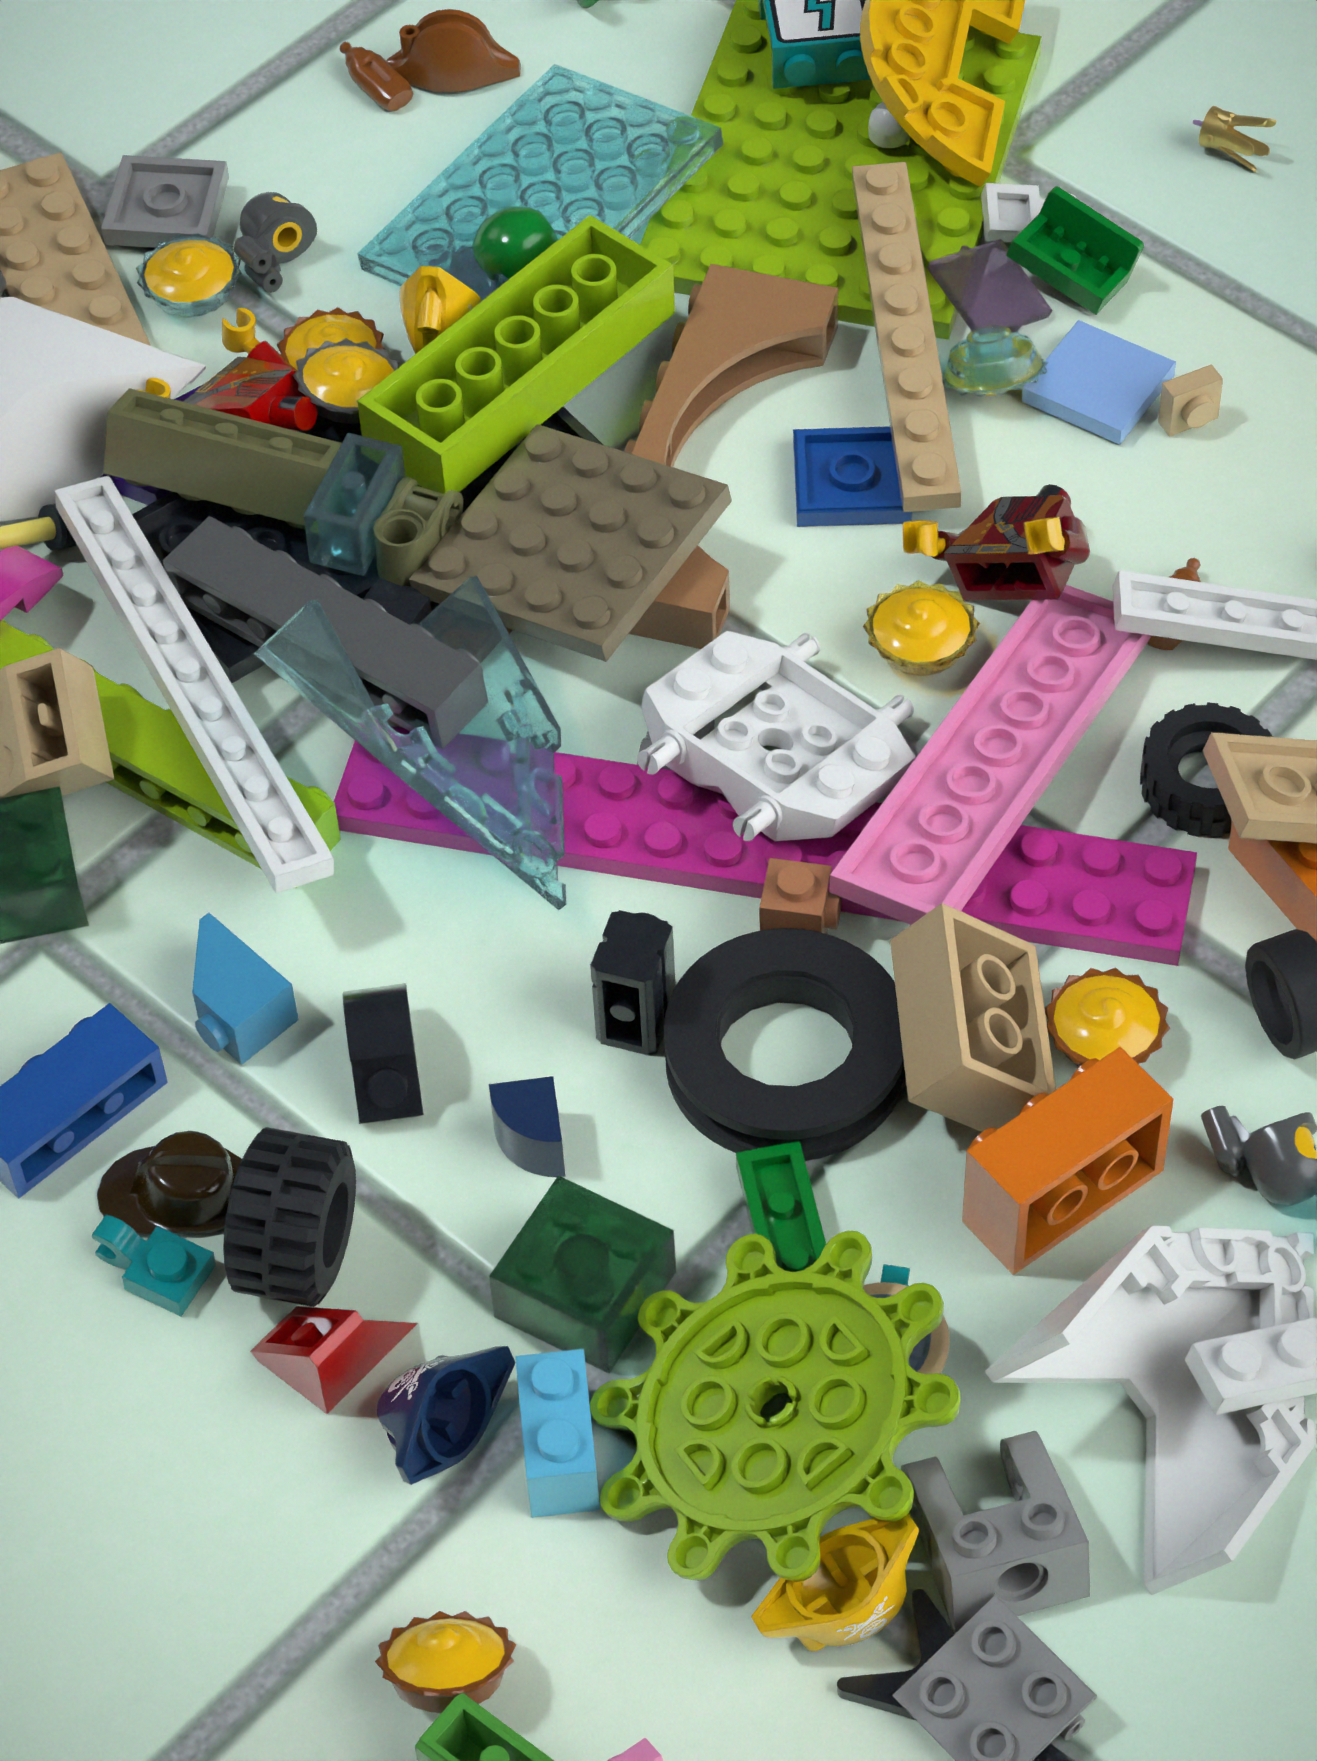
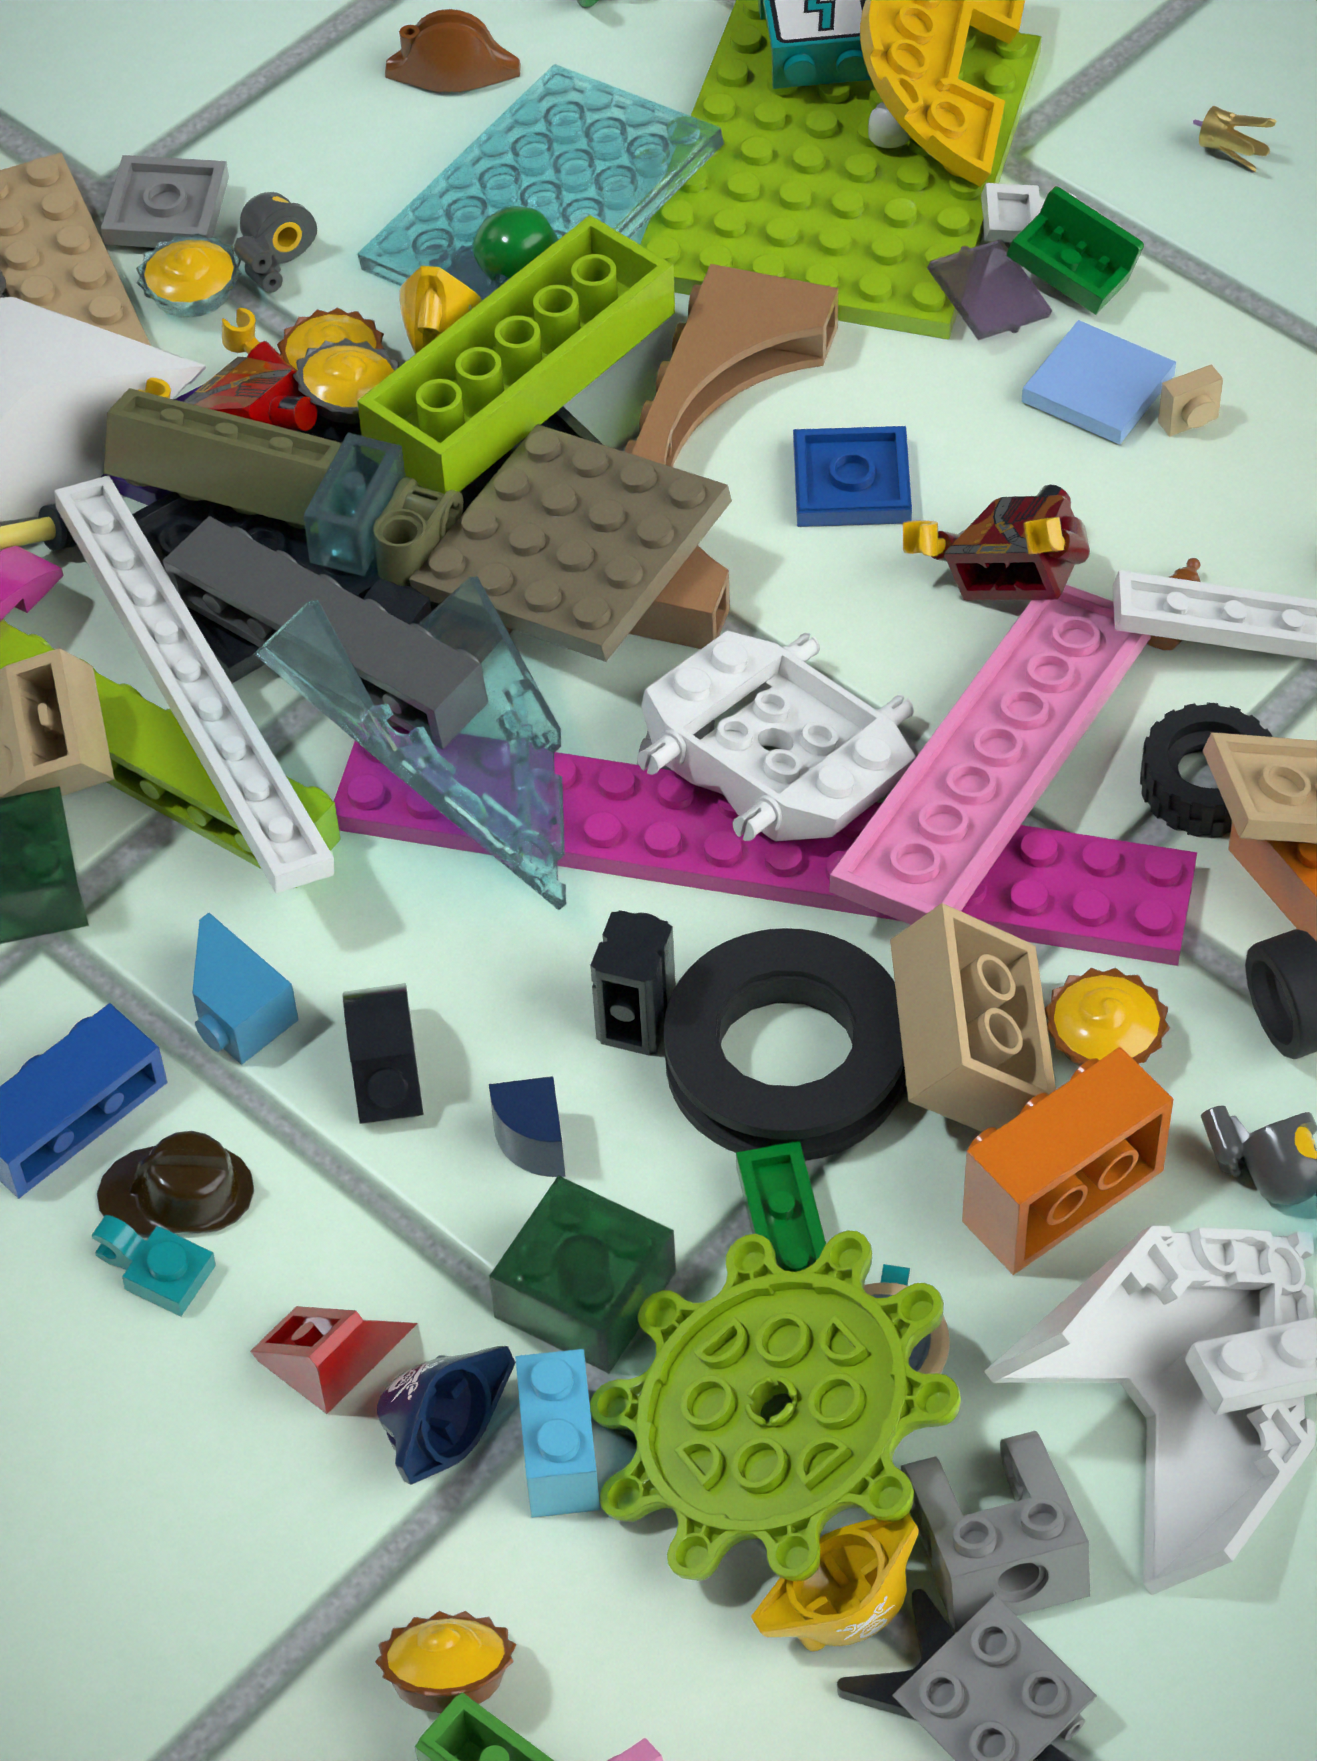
(289, 1216): black tyre -> none
(377, 77): dark orange piece -> none
(798, 897): nougat brick -> none
(906, 338): tan plate -> none
(921, 627): yellow piece -> none
(993, 362): clear light blue piece -> none

